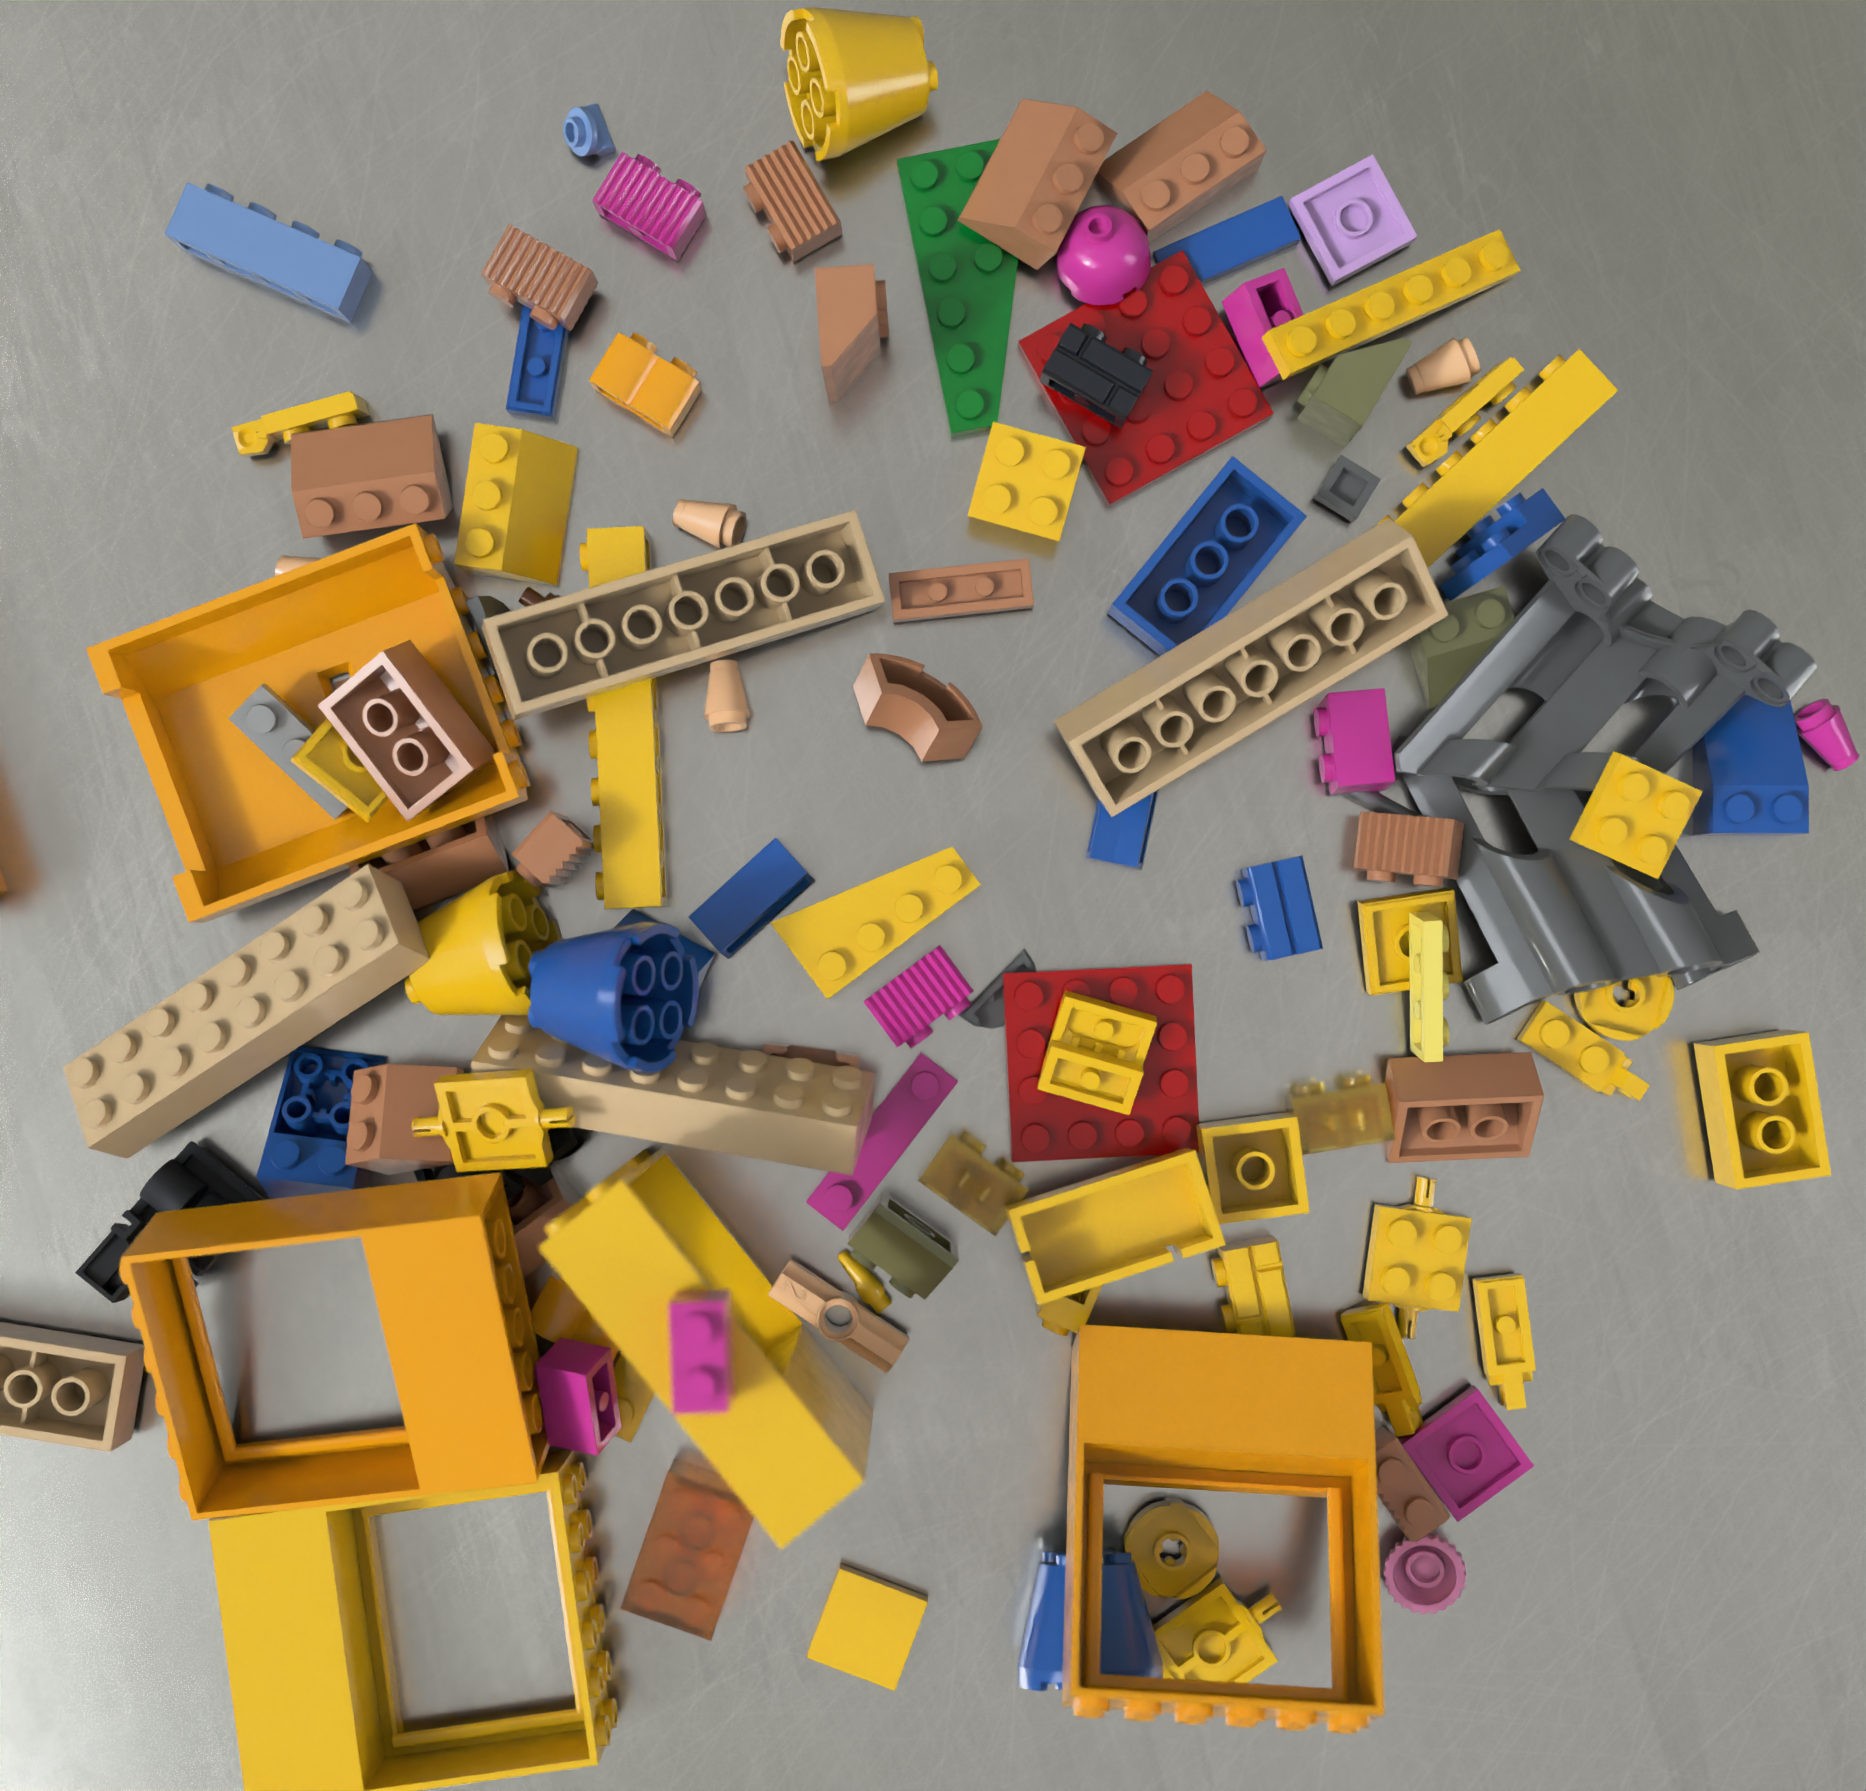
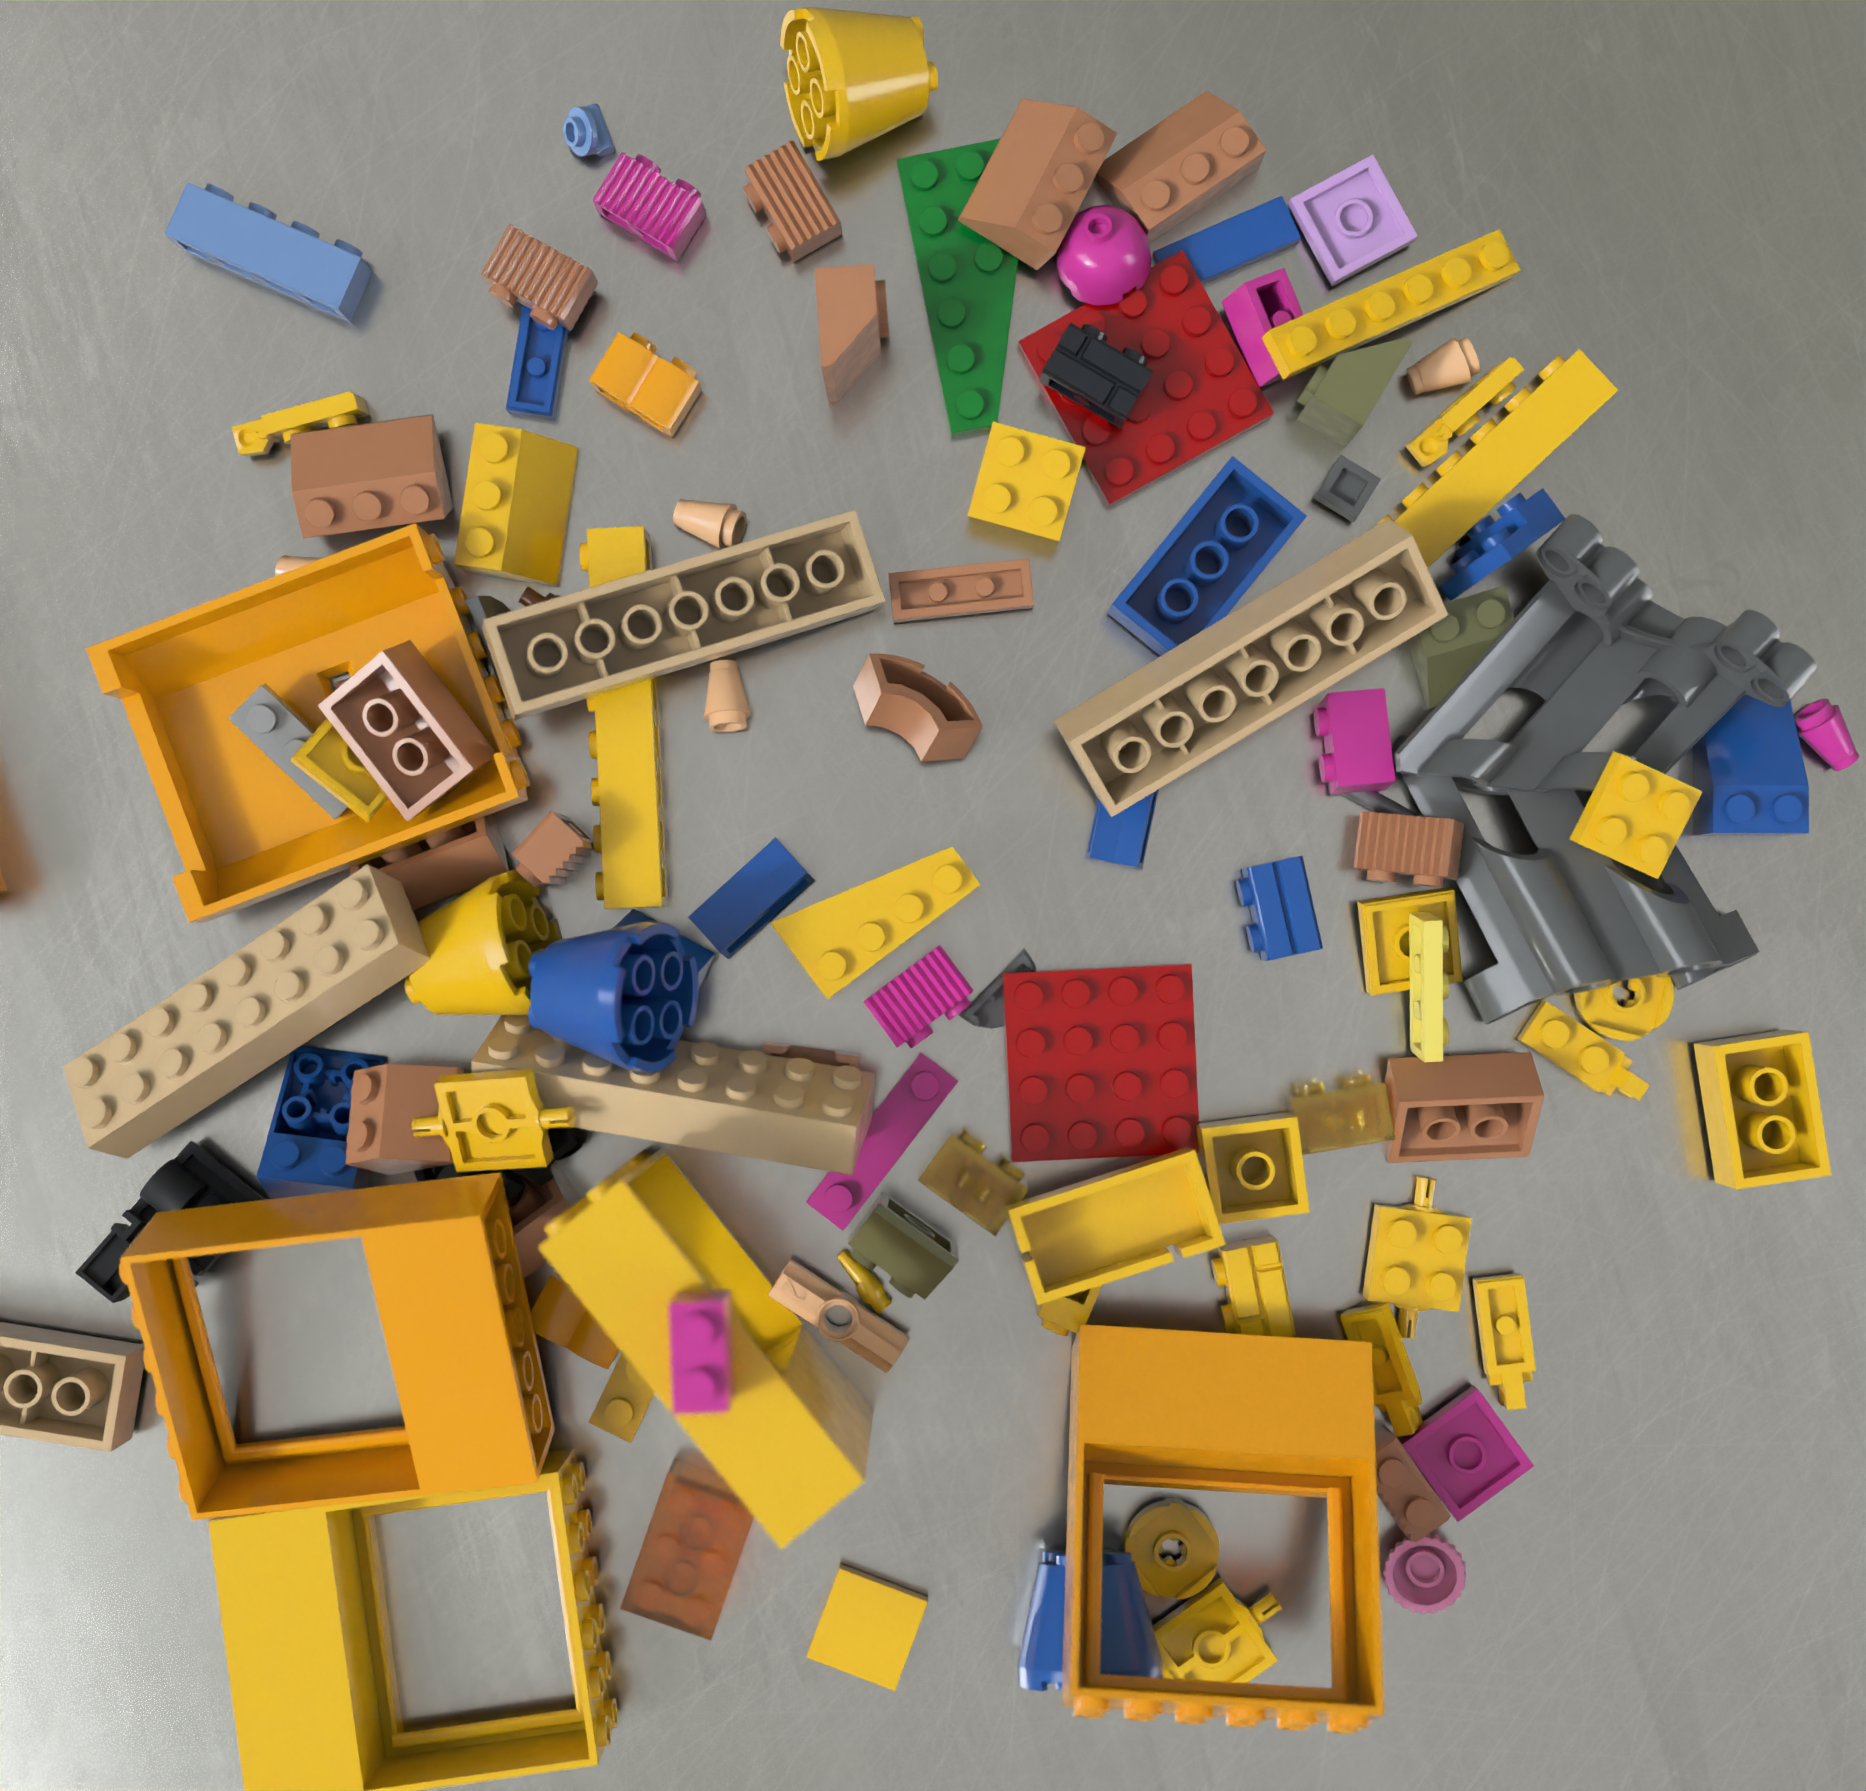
(578, 1396): dark pink brick -> none
(1097, 1052): yellow slope -> none

